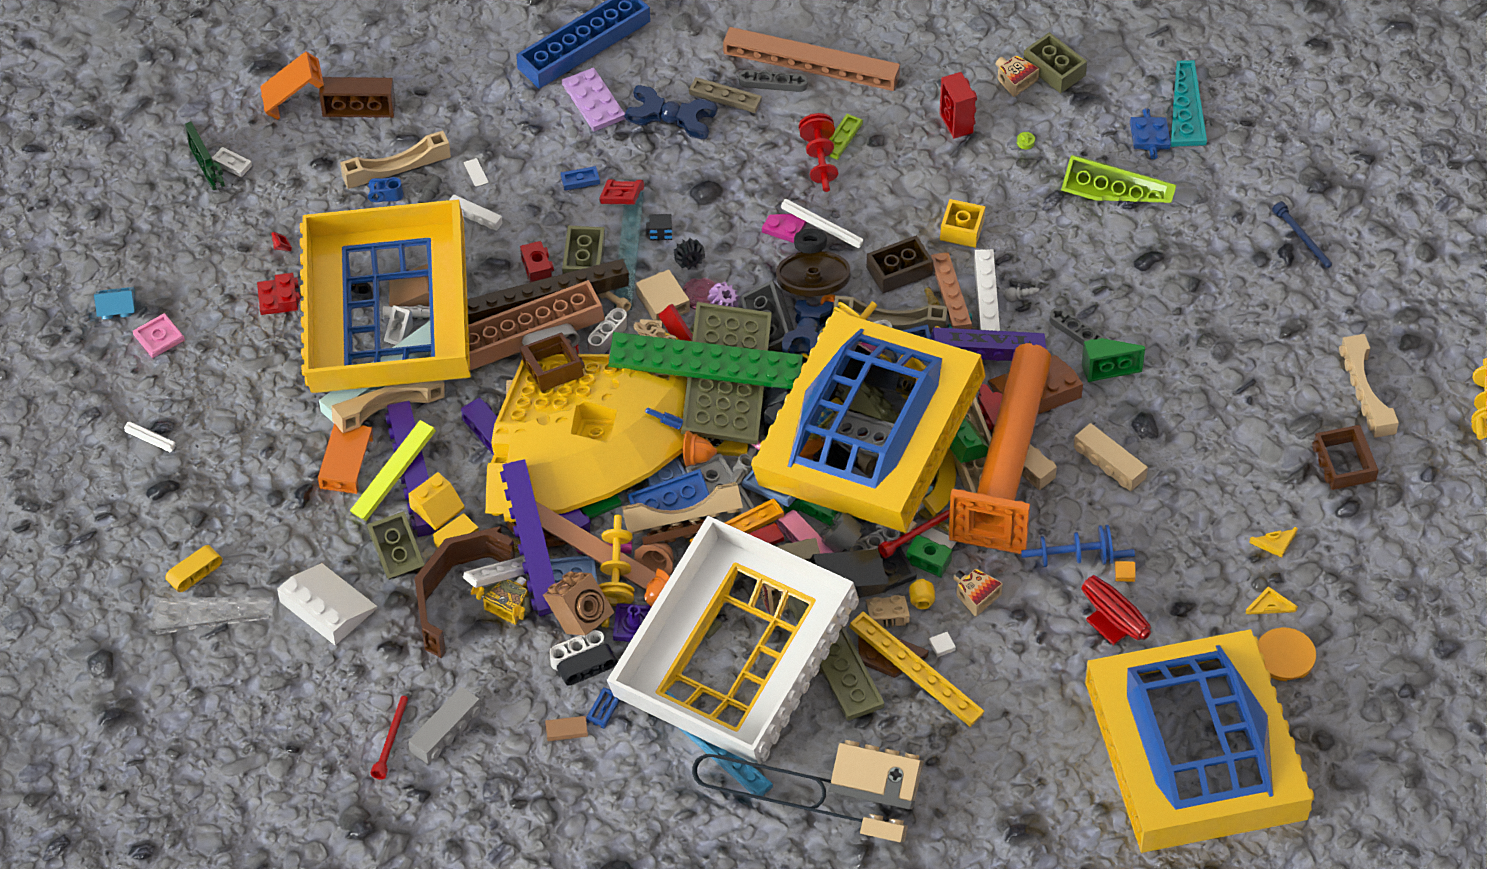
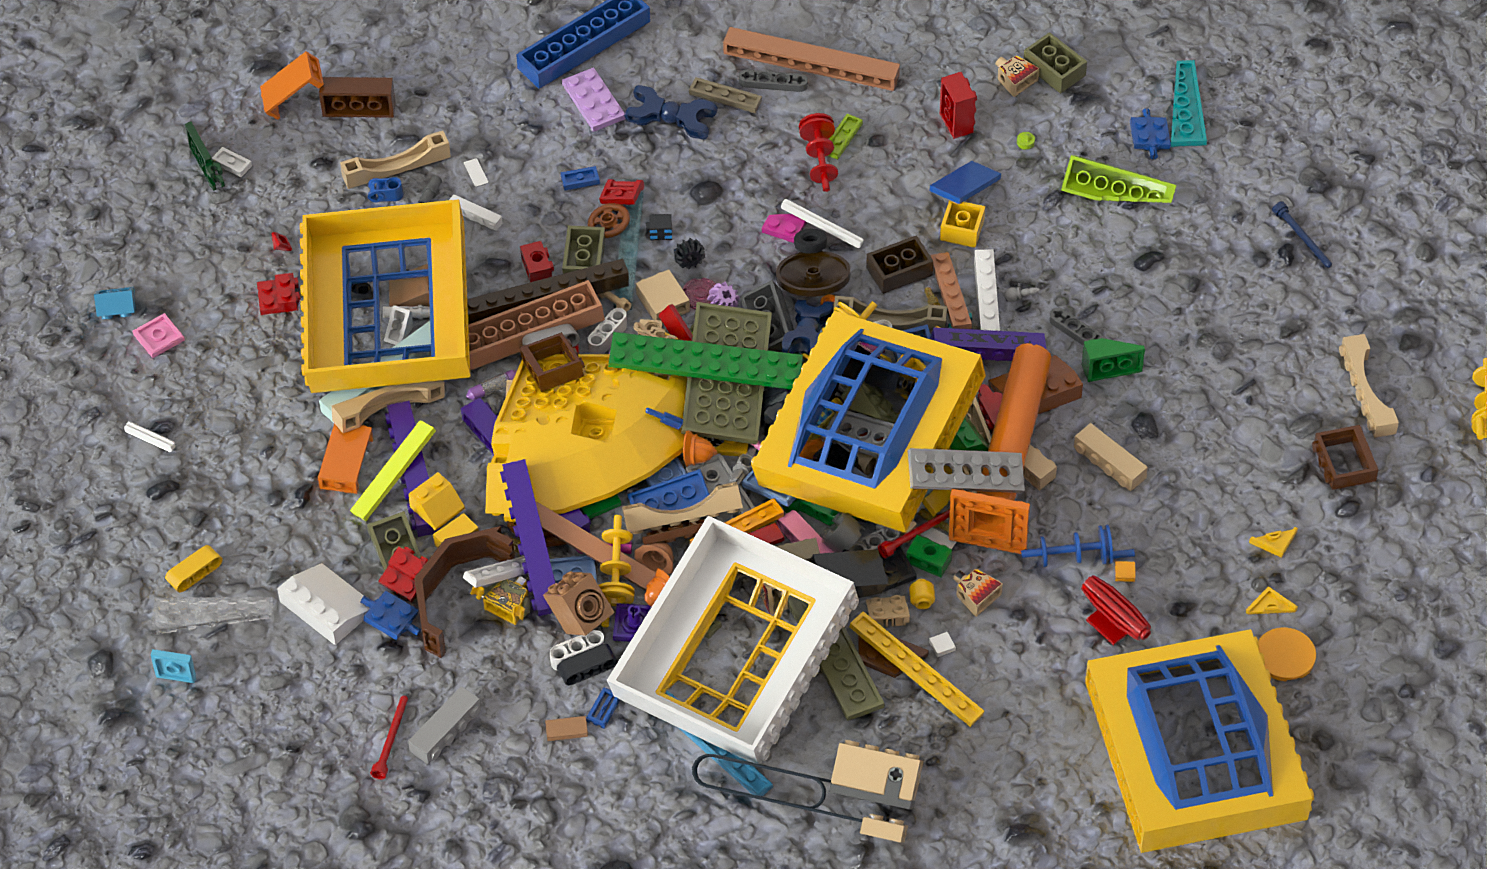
(173, 666): none -> medium azure tile
(391, 615): none -> blue plate
(401, 573): none -> red plate
(490, 385): none -> piece
(609, 219): none -> dark orange plate
(958, 480): none -> light grey plate
(965, 182): none -> blue tile

